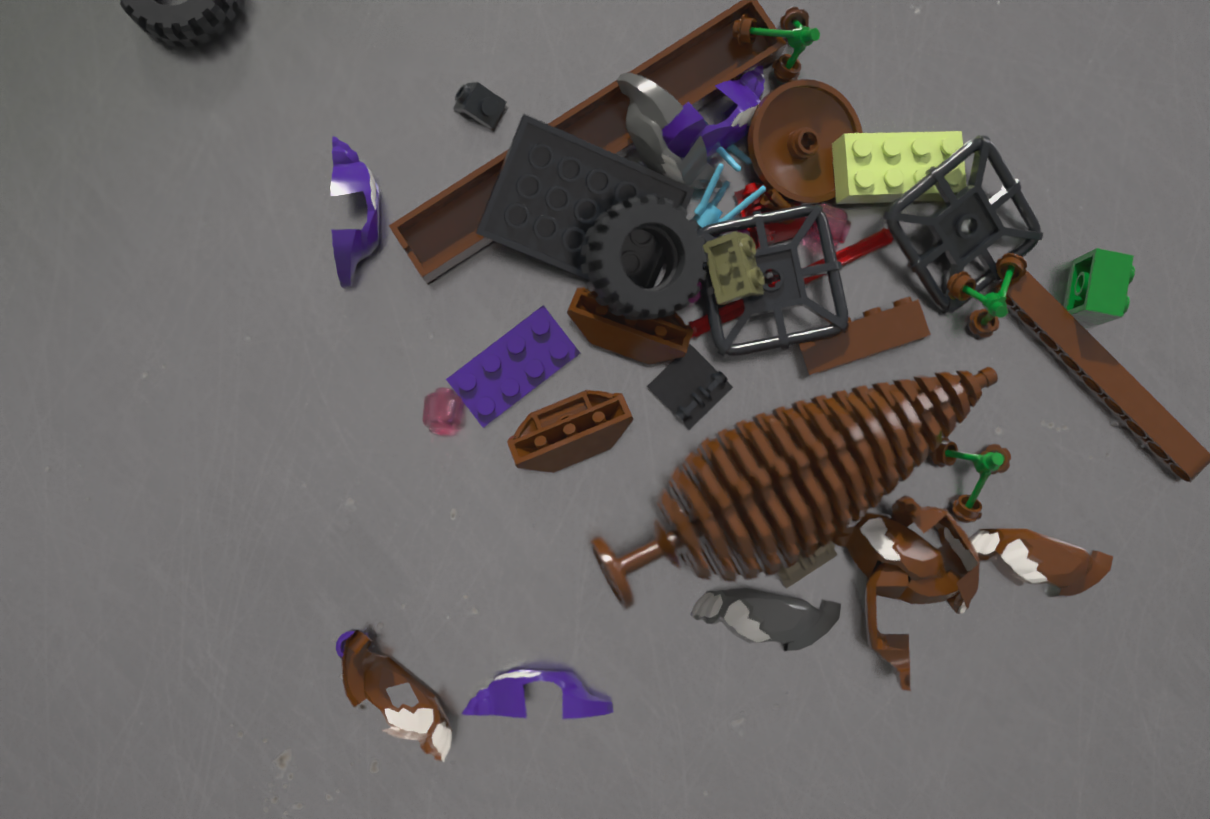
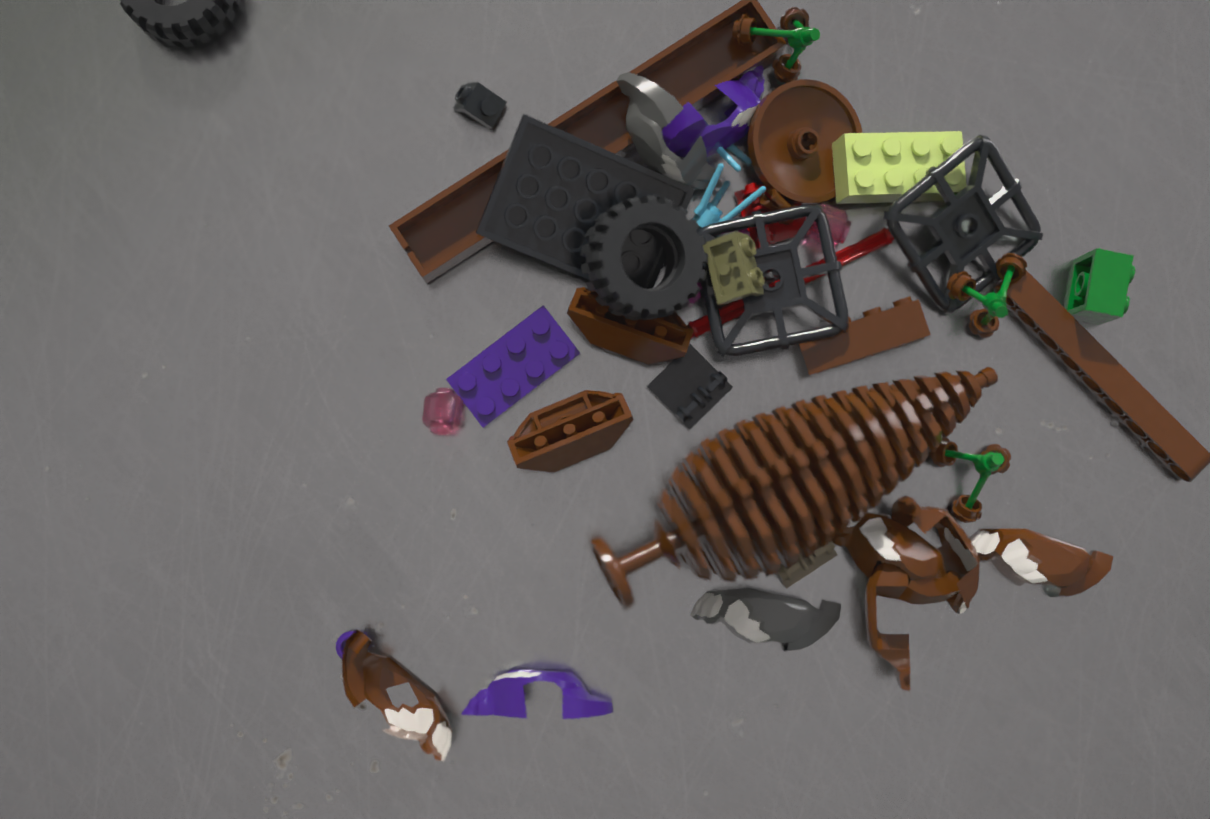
(353, 245): dark purple animal -> none

